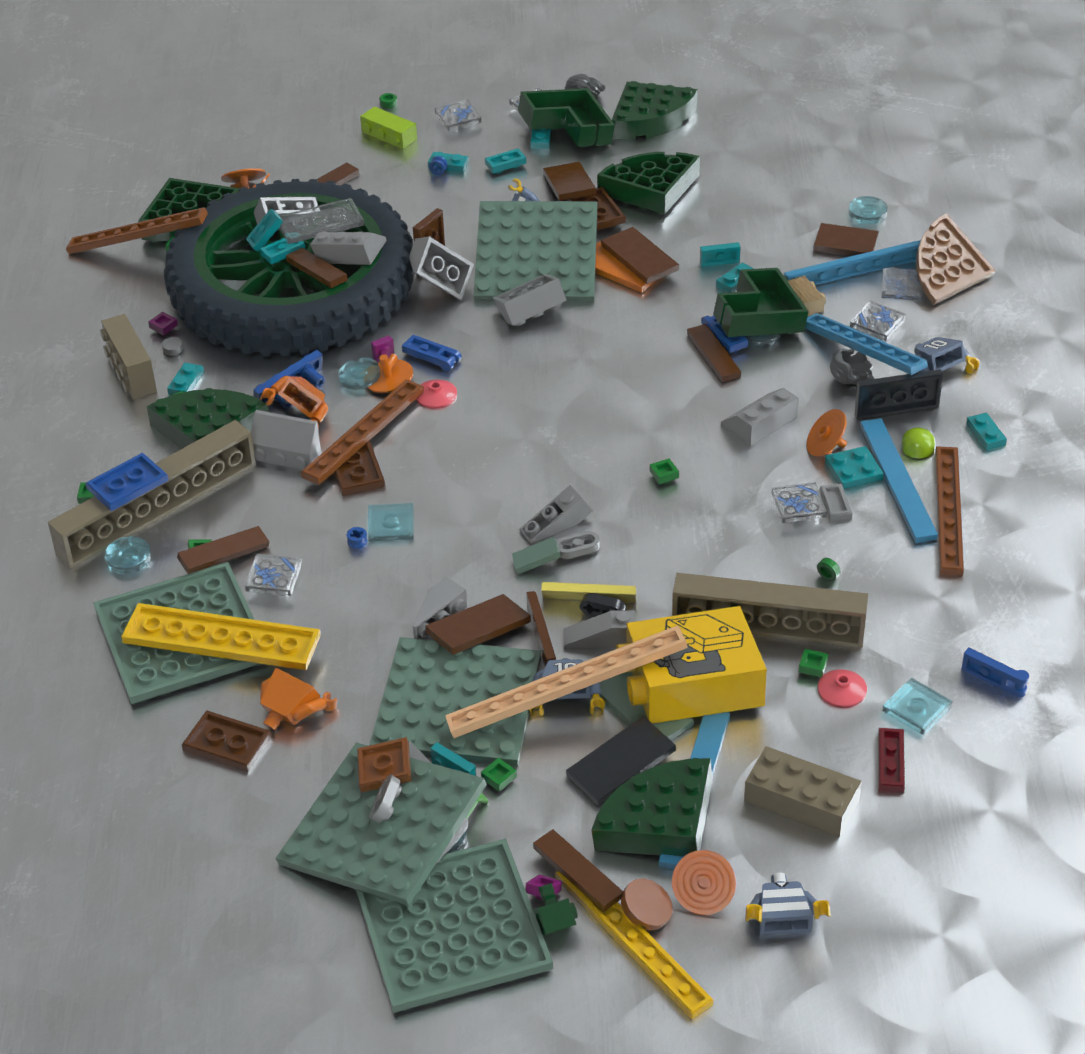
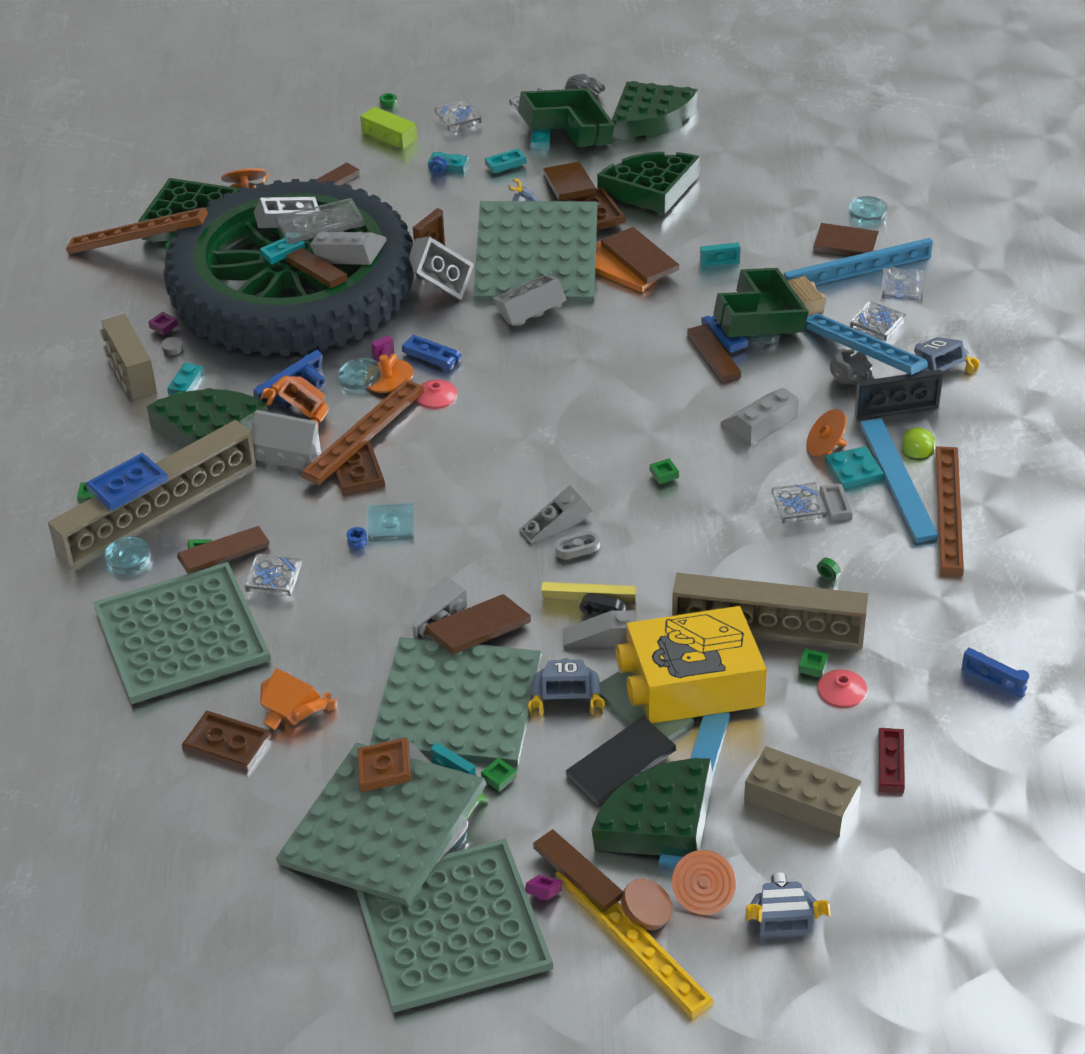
(221, 636): yellow plate -> none
(264, 230): teal plate -> none
(382, 806): light grey plate -> none
(536, 555): sand green tile -> none
(540, 628): reddish brown tile -> none
(554, 914): dark green brick -> none
(566, 681): light nougat plate -> none
(729, 281): teal plate -> none
(917, 706): clear light blue tile -> none
(948, 261): medium nougat plate -> none
(986, 431): teal plate -> none

